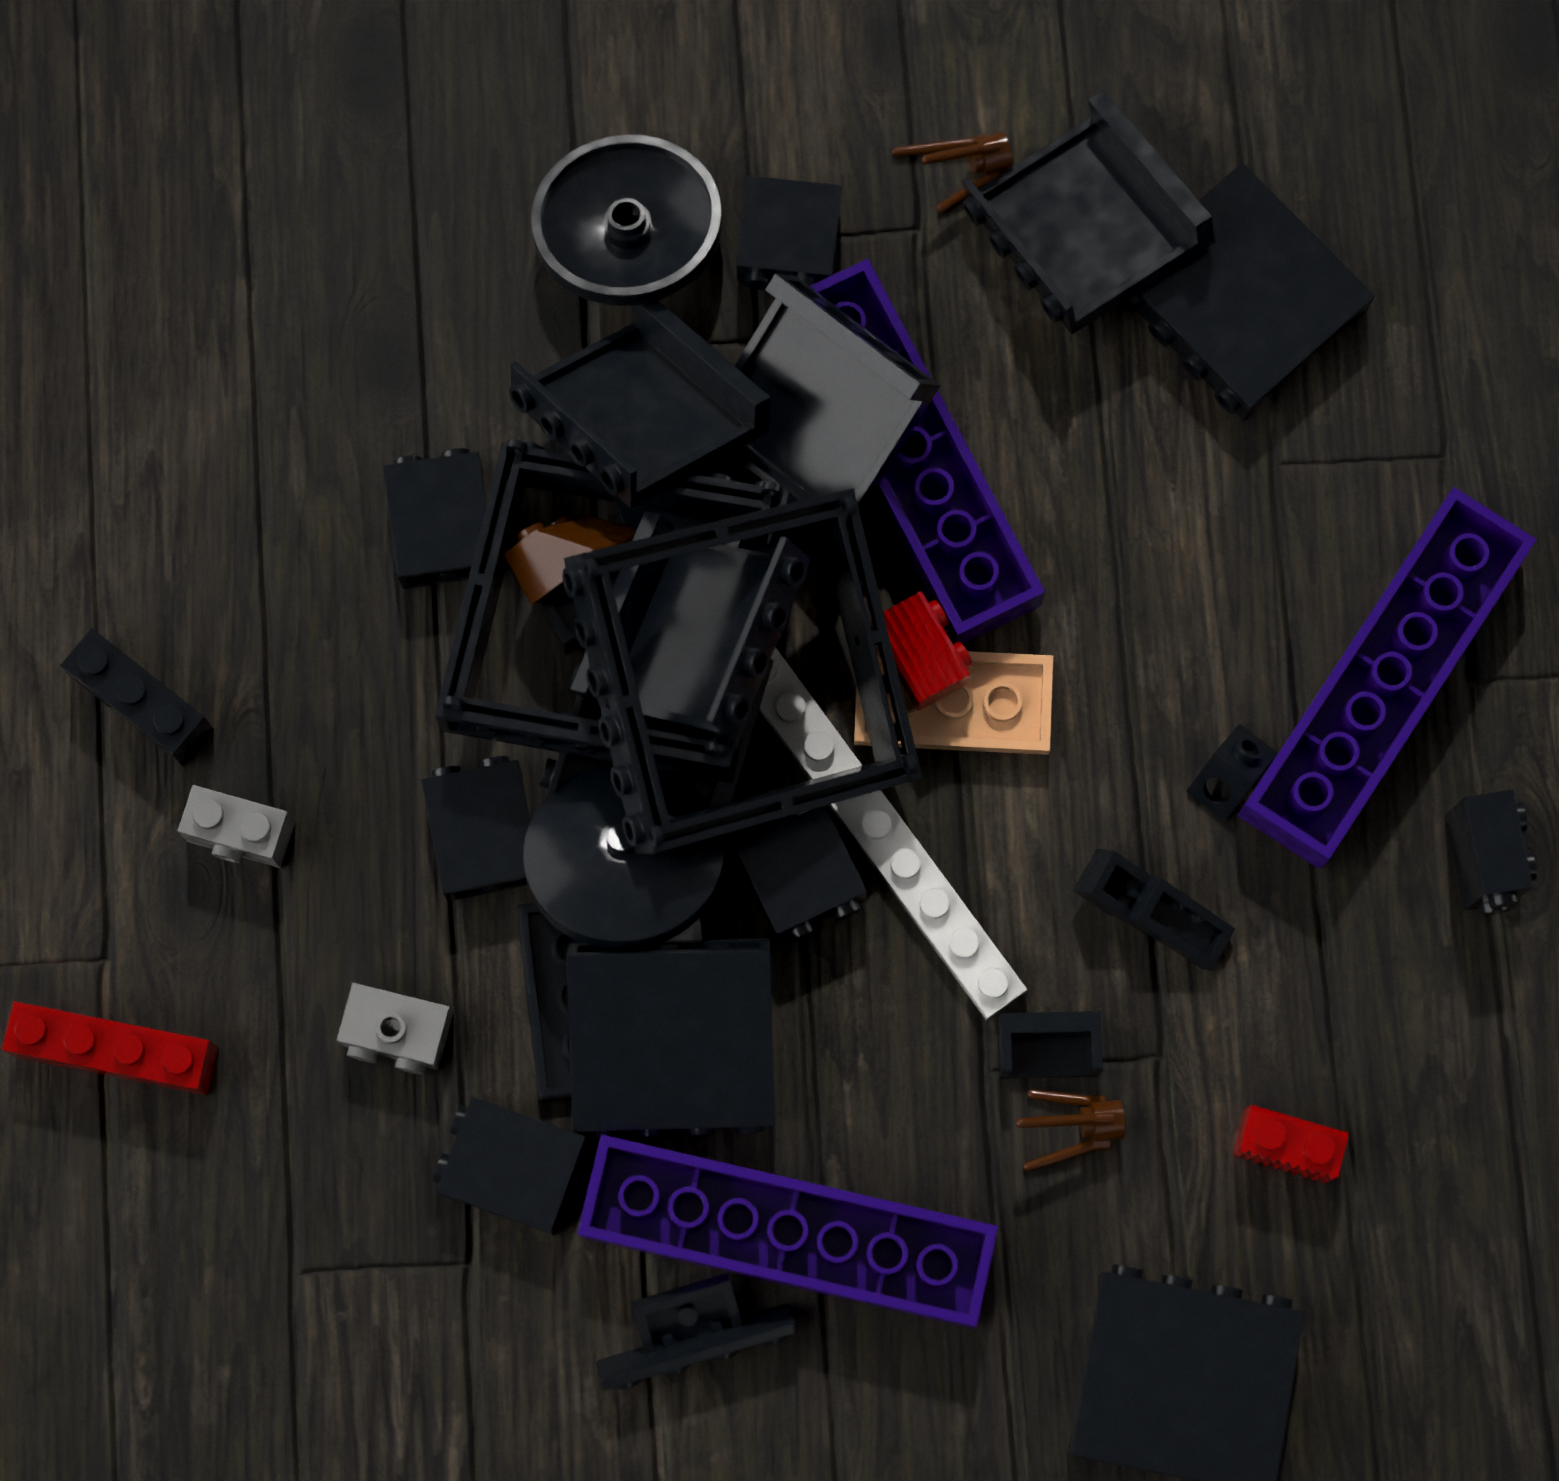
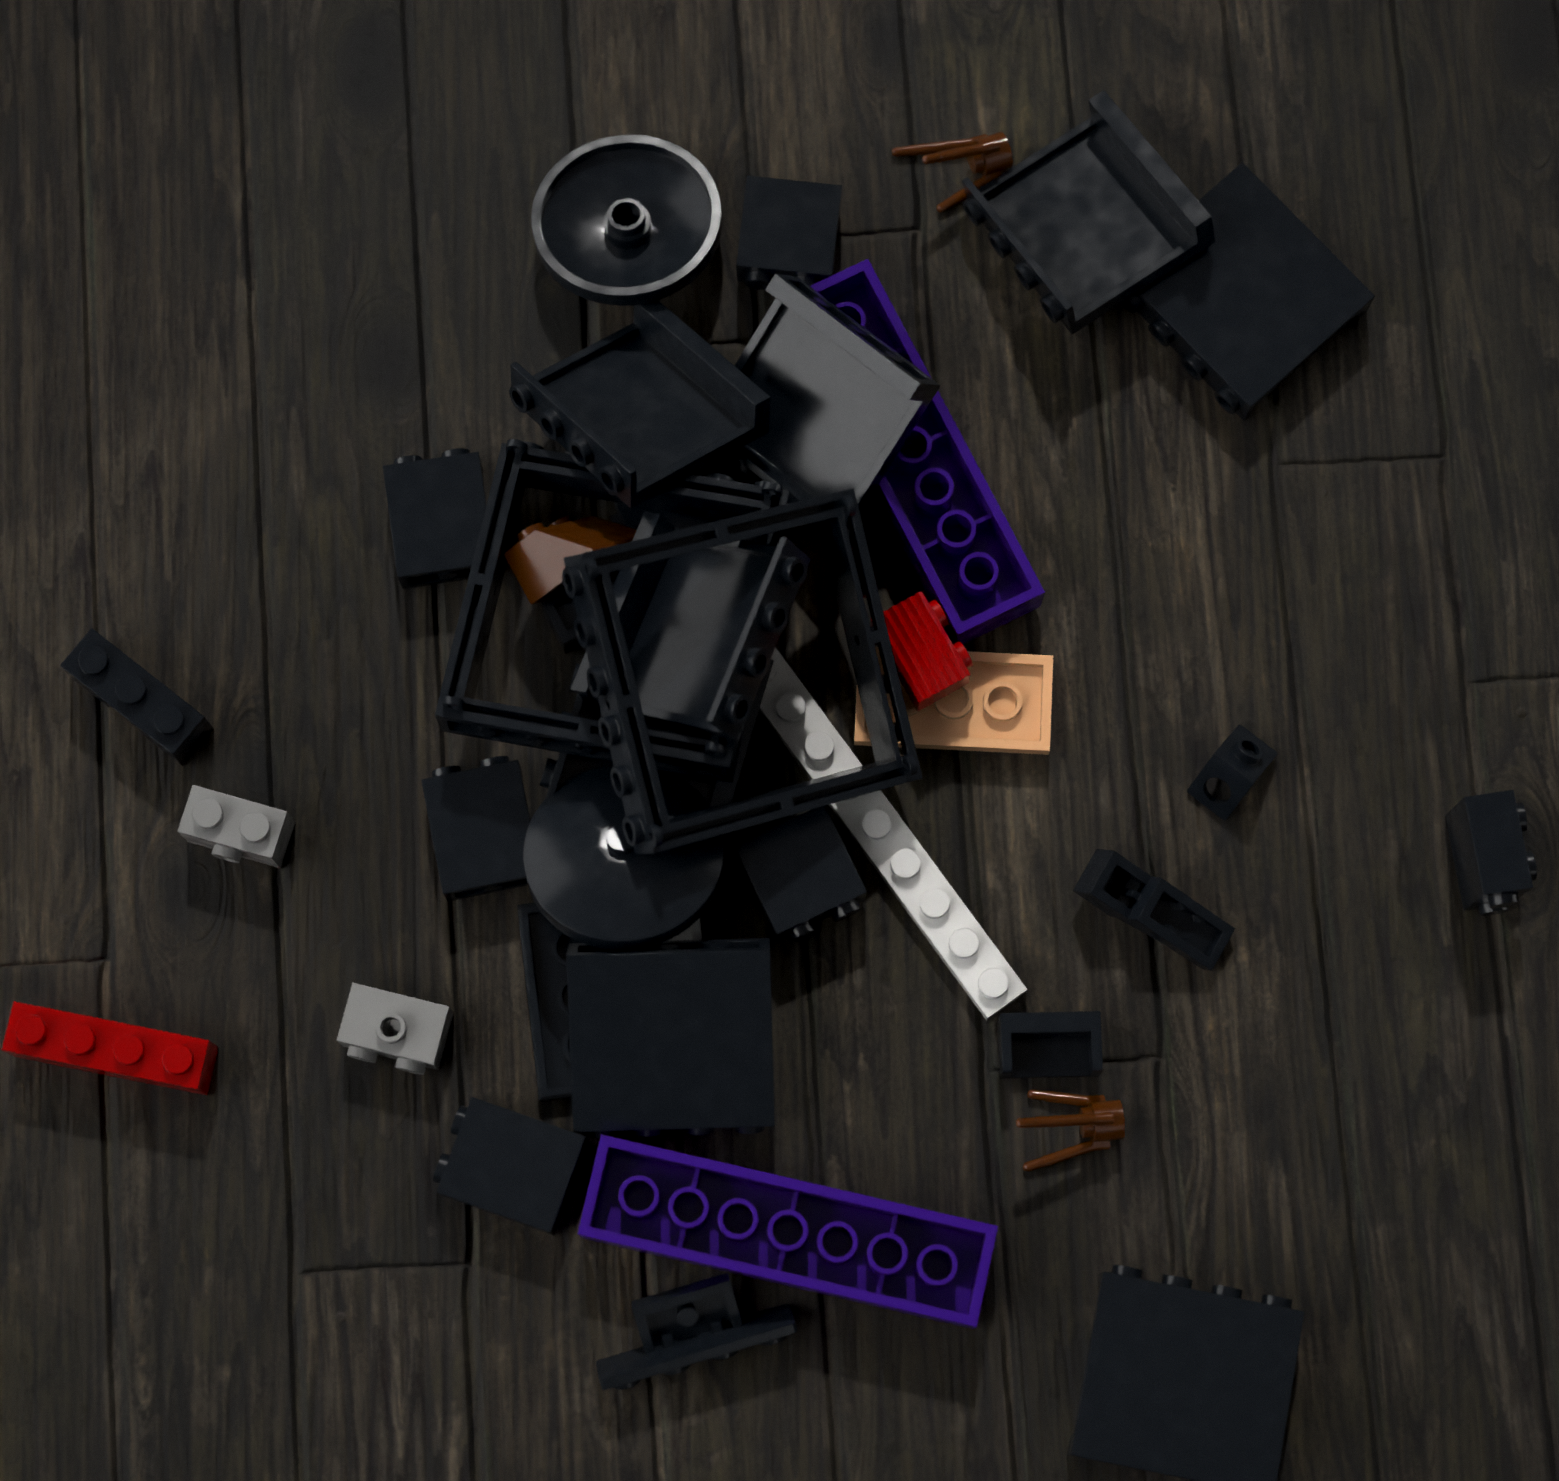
(1290, 1144): red brick -> none
(1386, 678): dark purple brick -> none

